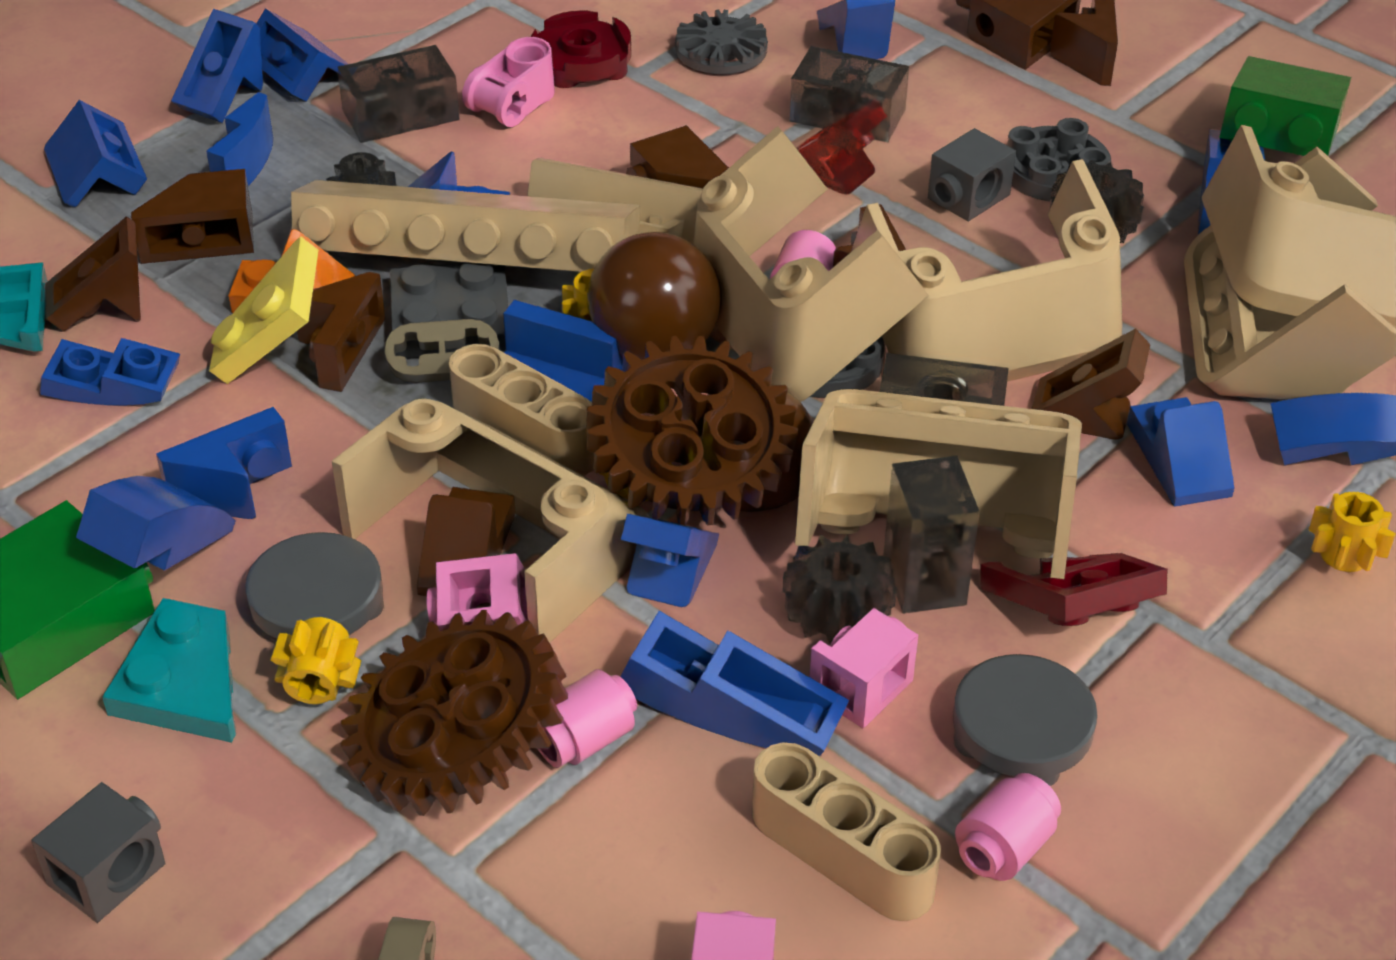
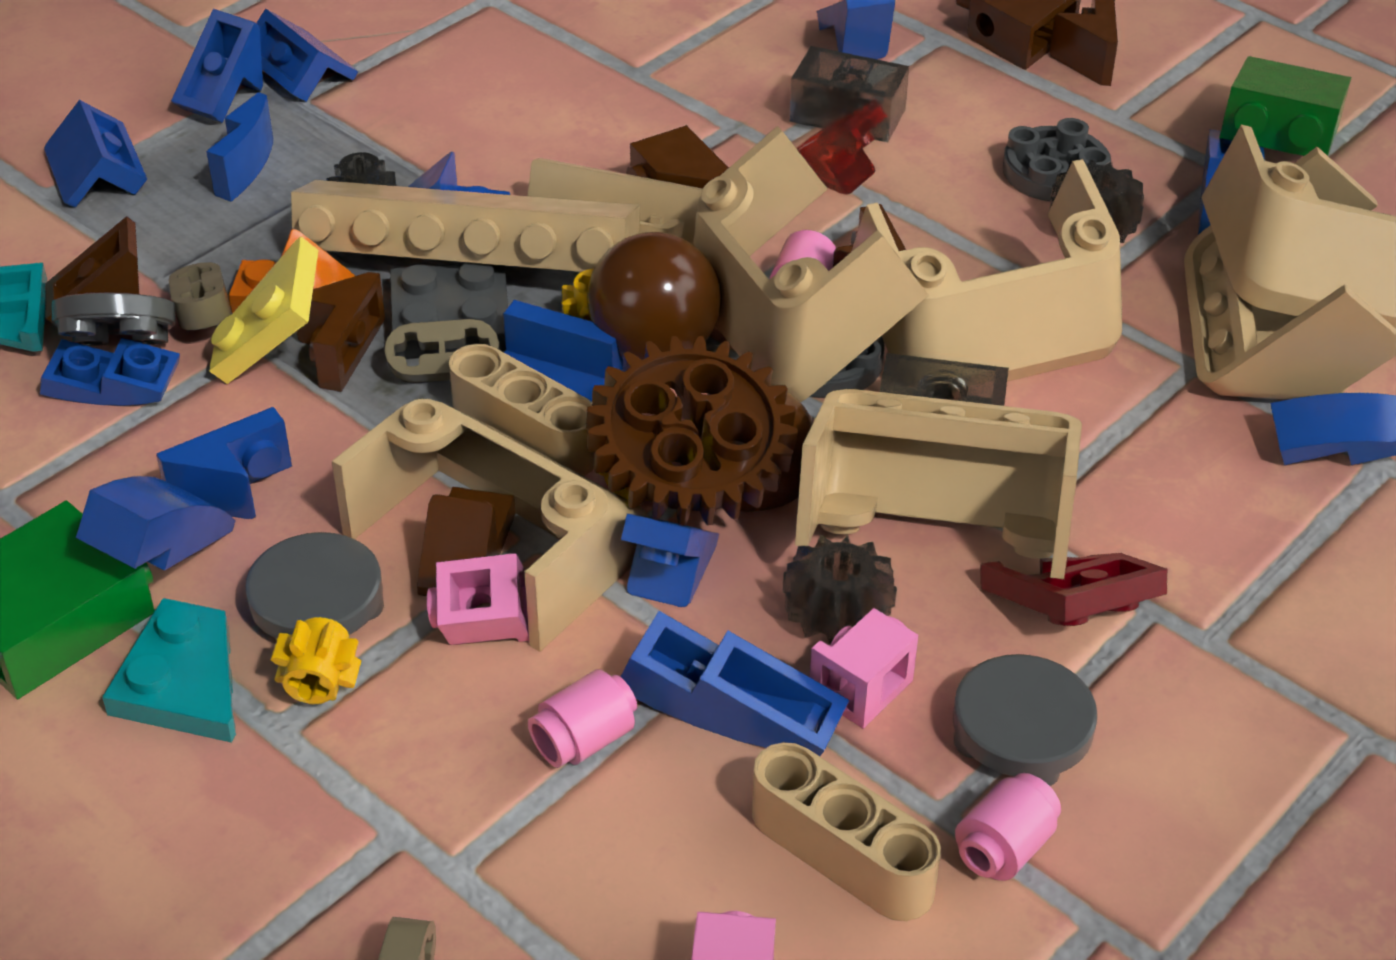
(95, 316): none -> dark grey tile
(100, 850): dark grey brick -> none
(196, 219): reddish brown slope -> none
(199, 296): none -> dark tan beam
(398, 93): clear smoke brick -> none
(454, 712): reddish brown gear -> none
(512, 81): bright pink piece -> none
(586, 47): dark red plate -> none
(721, 40): dark grey wheel -> none
(931, 533): clear smoke brick -> none
(971, 174): dark grey brick -> none
(1097, 386): reddish brown slope -> none
(1185, 448): blue slope -> none
(1351, 531): yellow gear -> none

